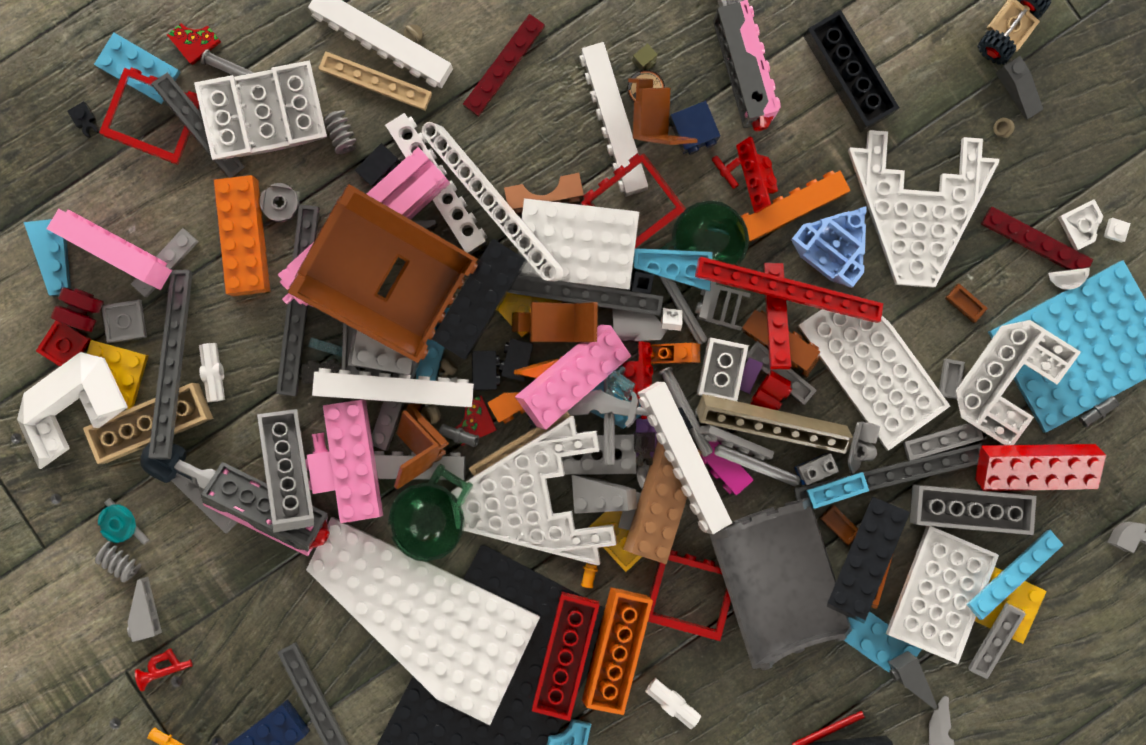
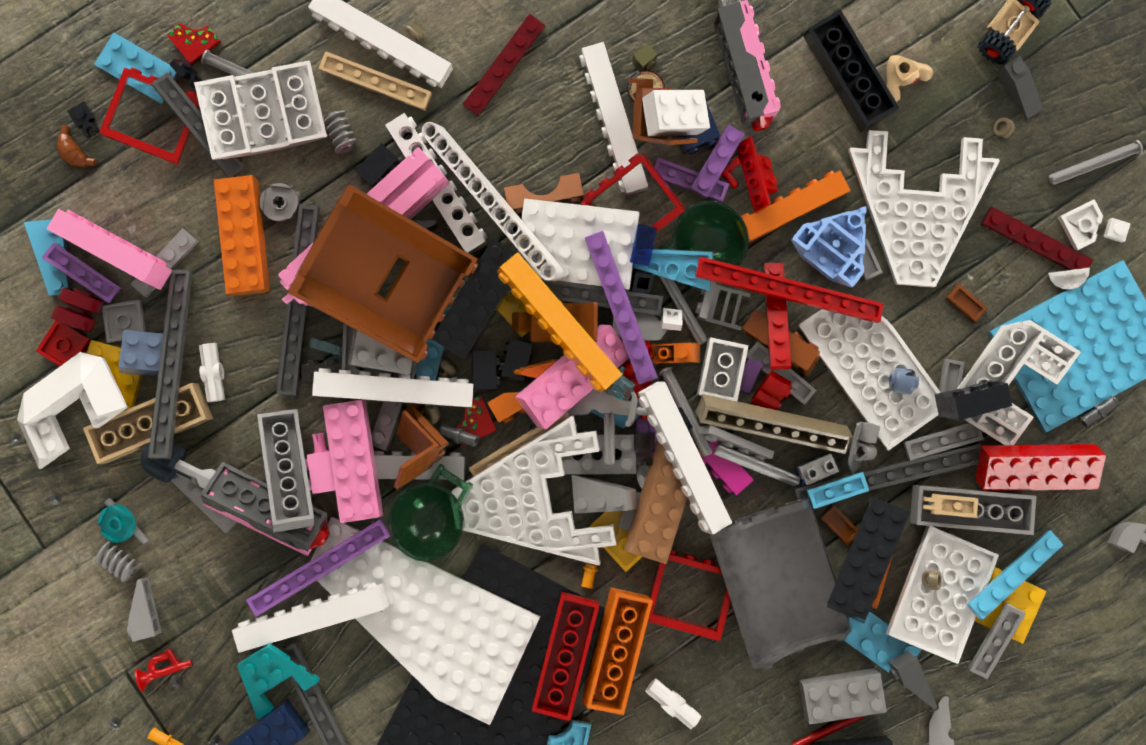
(71, 152): none -> dark orange piece
(81, 273): none -> medium lavender plate
(140, 353): none -> sand blue brick
(185, 70): none -> black plate
(267, 669): none -> teal wing
(311, 617): none -> white brick
(318, 567): none -> medium lavender plate
(558, 322): none -> light orange brick
(621, 307): none -> medium lavender plate
(643, 245): none -> clear blue plate
(675, 112): none -> white brick
(685, 177): none -> medium lavender plate
(717, 161): none -> medium lavender plate
(842, 696): none -> light grey brick
(870, 263): none -> light grey tile
(903, 71): none -> tan head
(903, 381): none -> sand blue head
(934, 579): none -> dark tan tile
(952, 505): none -> tan hinge
(973, 400): none -> black wedge
(1097, 162): none -> light grey axle

